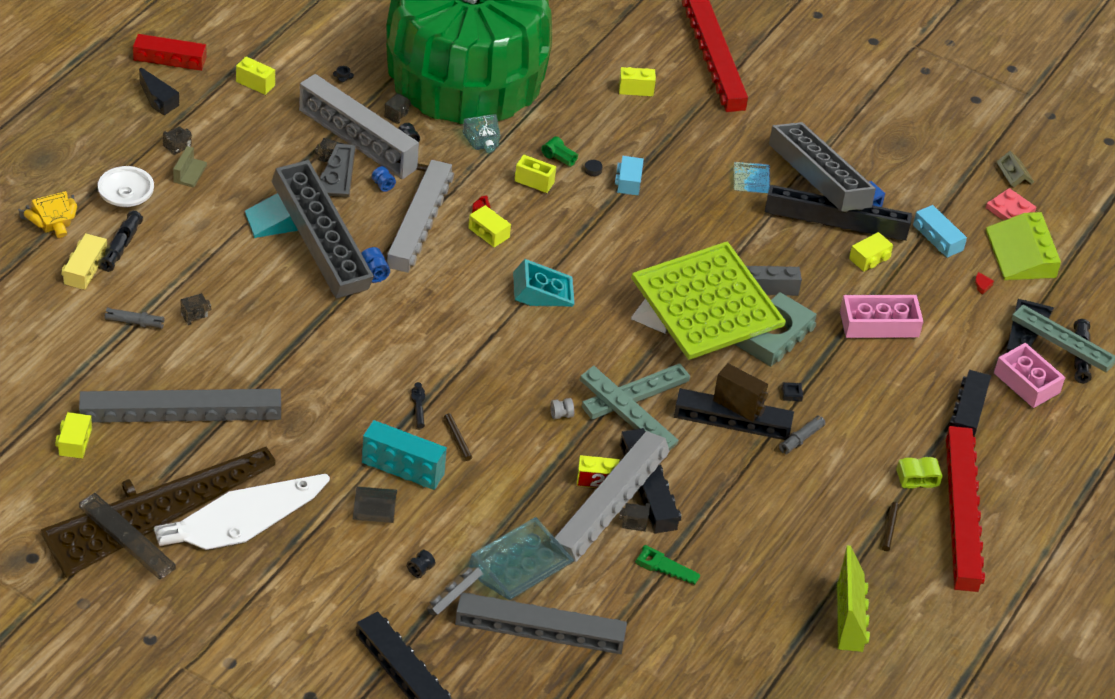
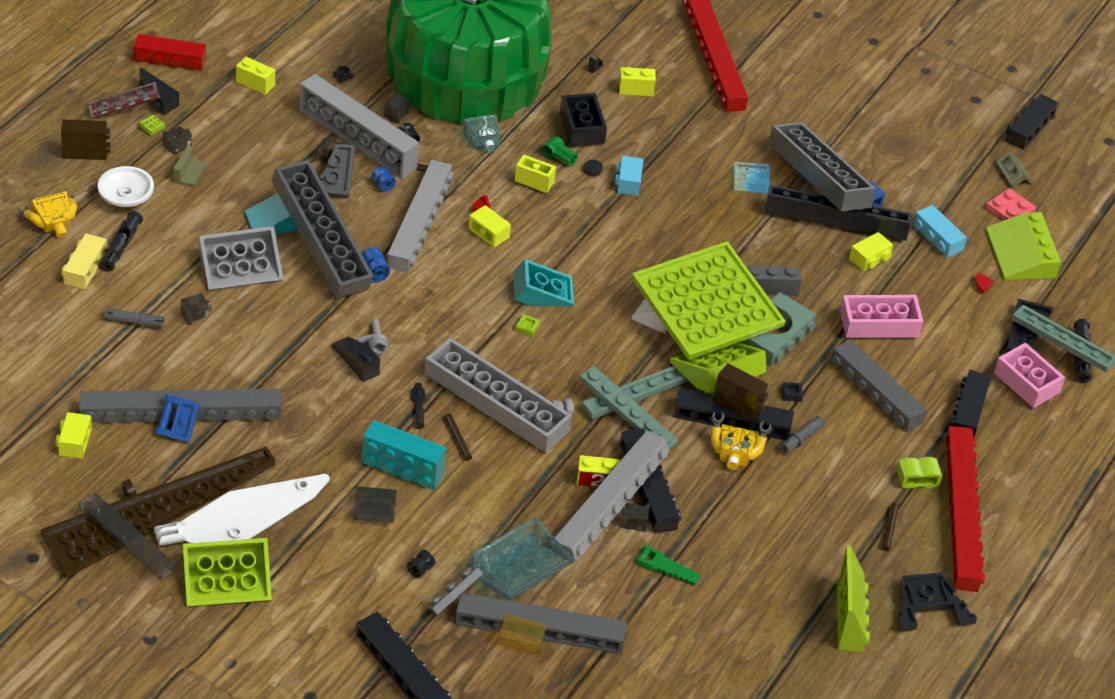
(85, 139): none -> dark brown brick
(123, 100): none -> clear smoke tile
(152, 125): none -> lime tile
(184, 418): none -> blue plate
(227, 572): none -> lime slope
(240, 258): none -> light grey slope
(359, 357): none -> black slope
(377, 341): none -> light grey piece
(498, 395): none -> light grey brick
(522, 634): none -> clear yellow panel
(527, 325): none -> lime tile
(583, 119): none -> black brick
(594, 63): none -> black tile
(704, 369): none -> lime slope
(736, 444): none -> yellow torso
(878, 385): none -> dark grey brick
(929, 593): none -> black wing
(1031, 121): none -> black brick

